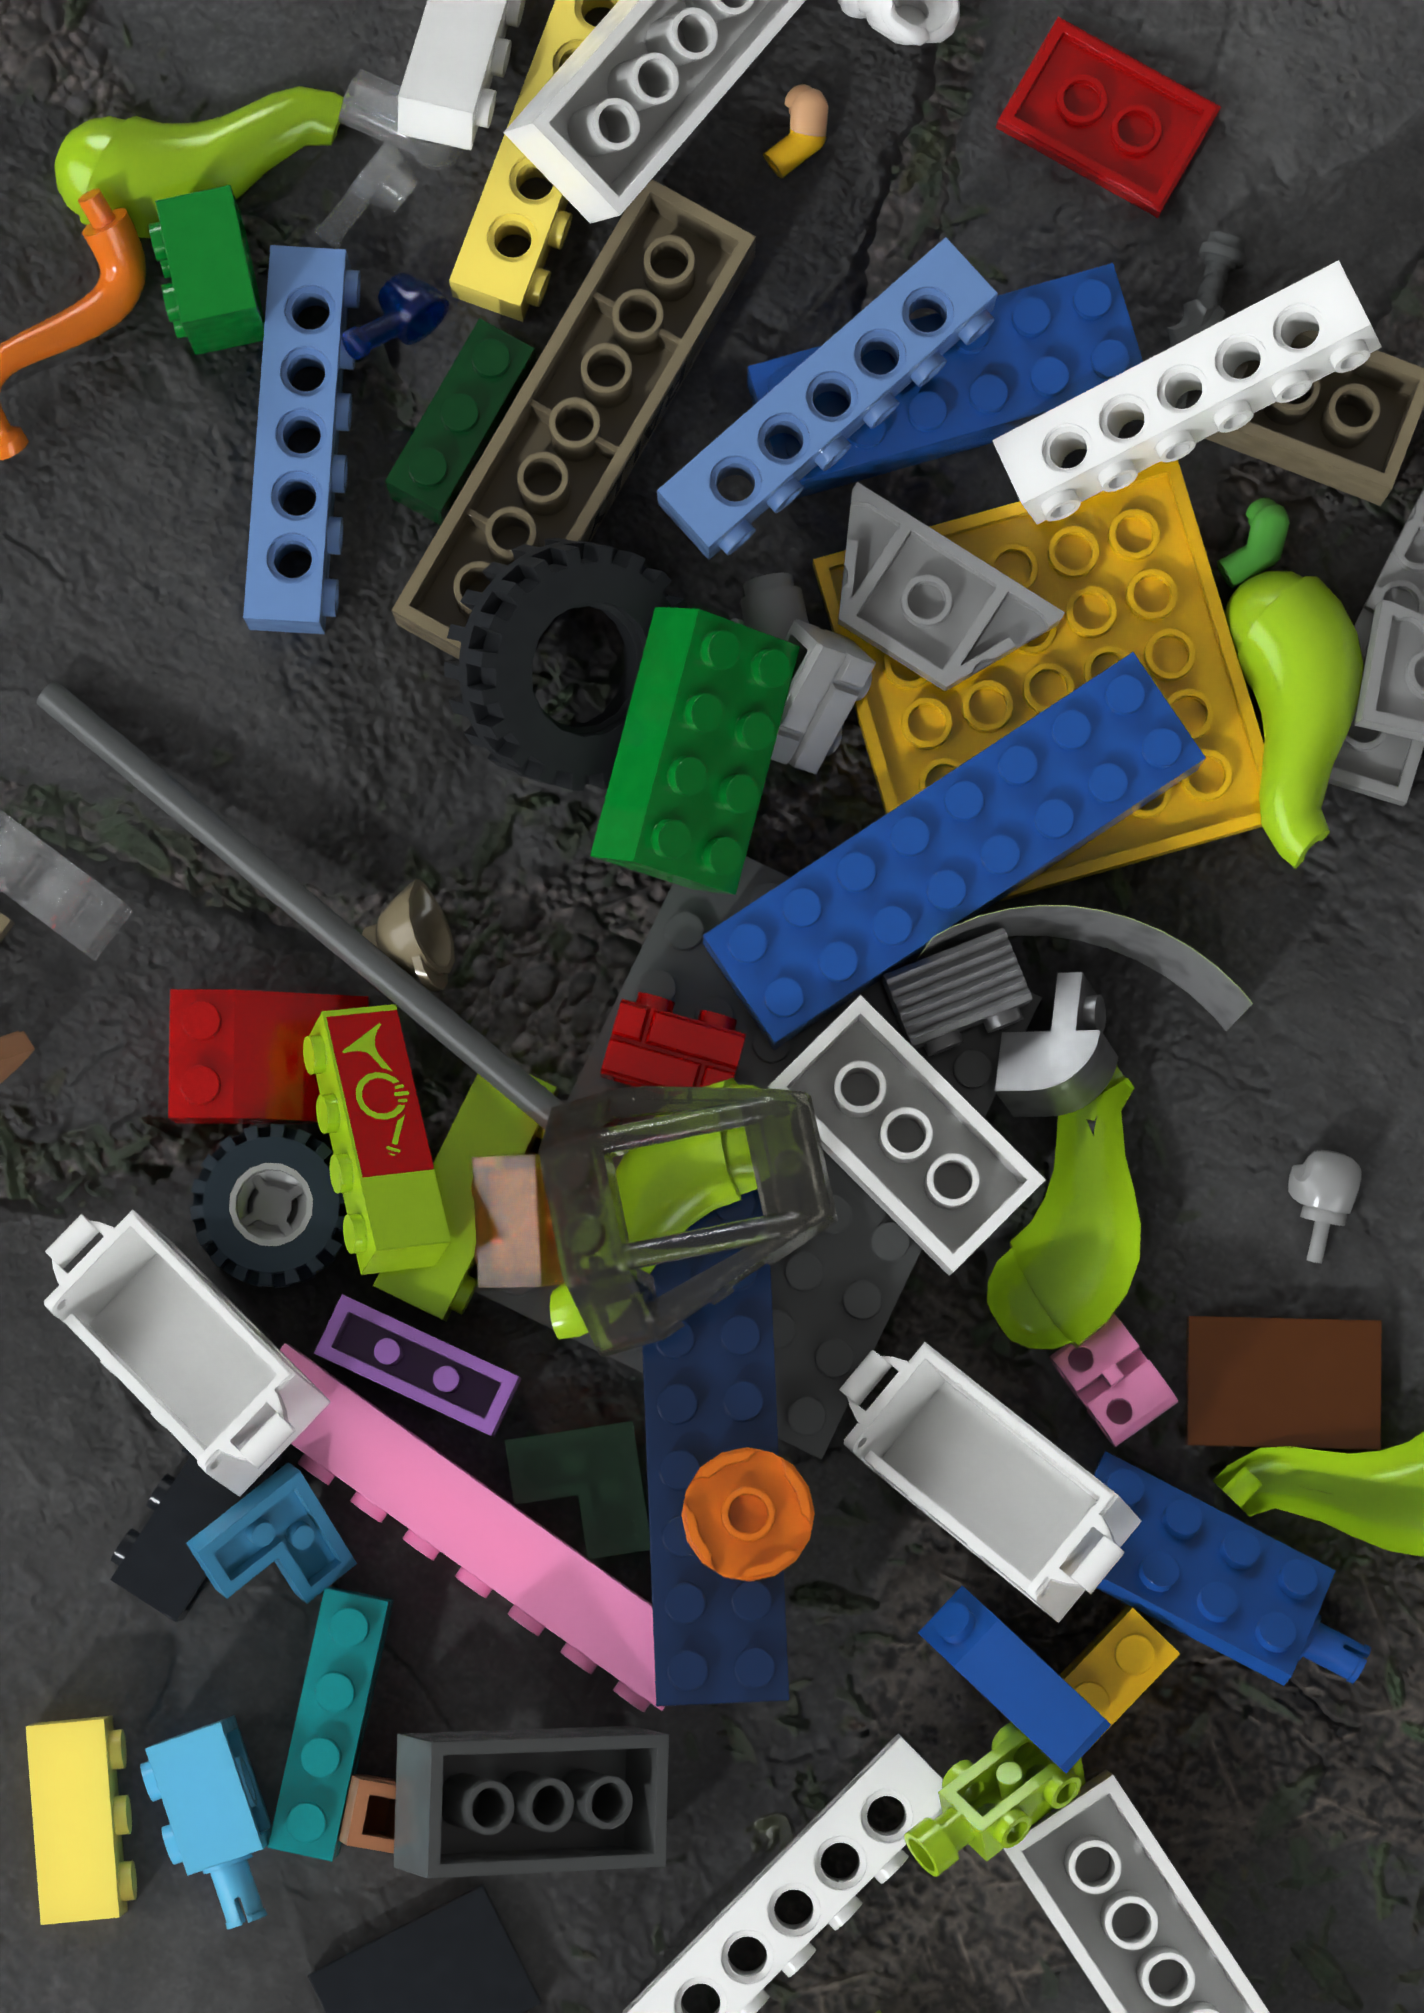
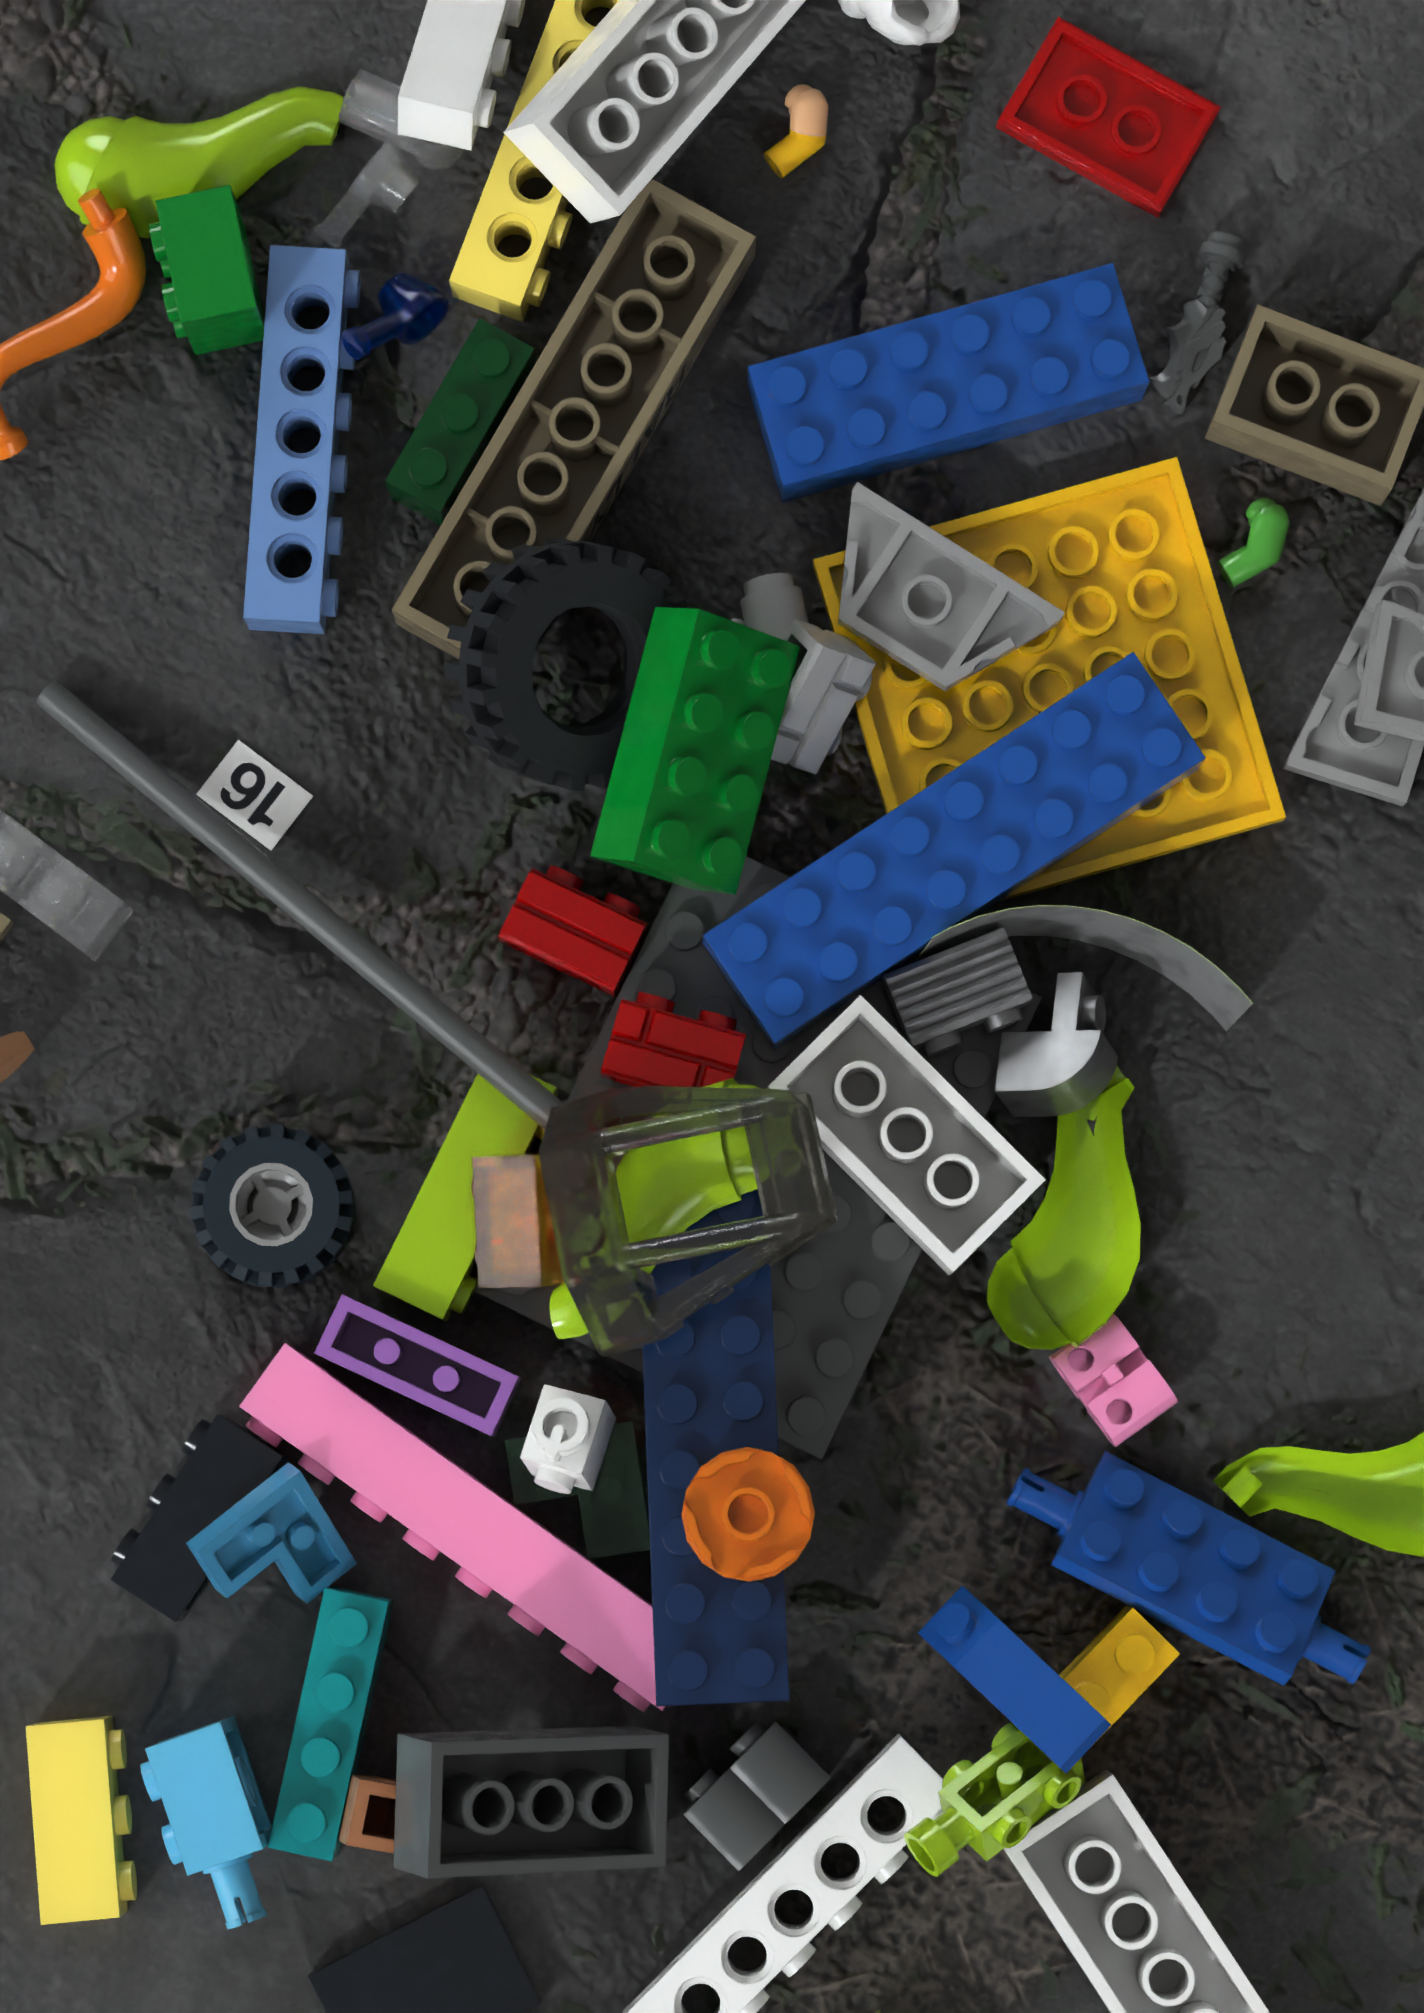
(181, 1348): white container -> none
(242, 1055): red slope -> none
(254, 795): none -> white sticker
(376, 1139): lime brick -> none
(416, 936): dark tan piece -> none
(567, 1439): none -> white brick
(574, 930): none -> red brick
(755, 1794): none -> dark grey brick
(938, 282): medium blue brick -> none
(988, 1478): white container -> none
(1202, 363): white brick -> none
(1283, 1382): reddish brown tile -> none
(1307, 681): lime animal -> none
(1327, 1189): light grey piece -> none

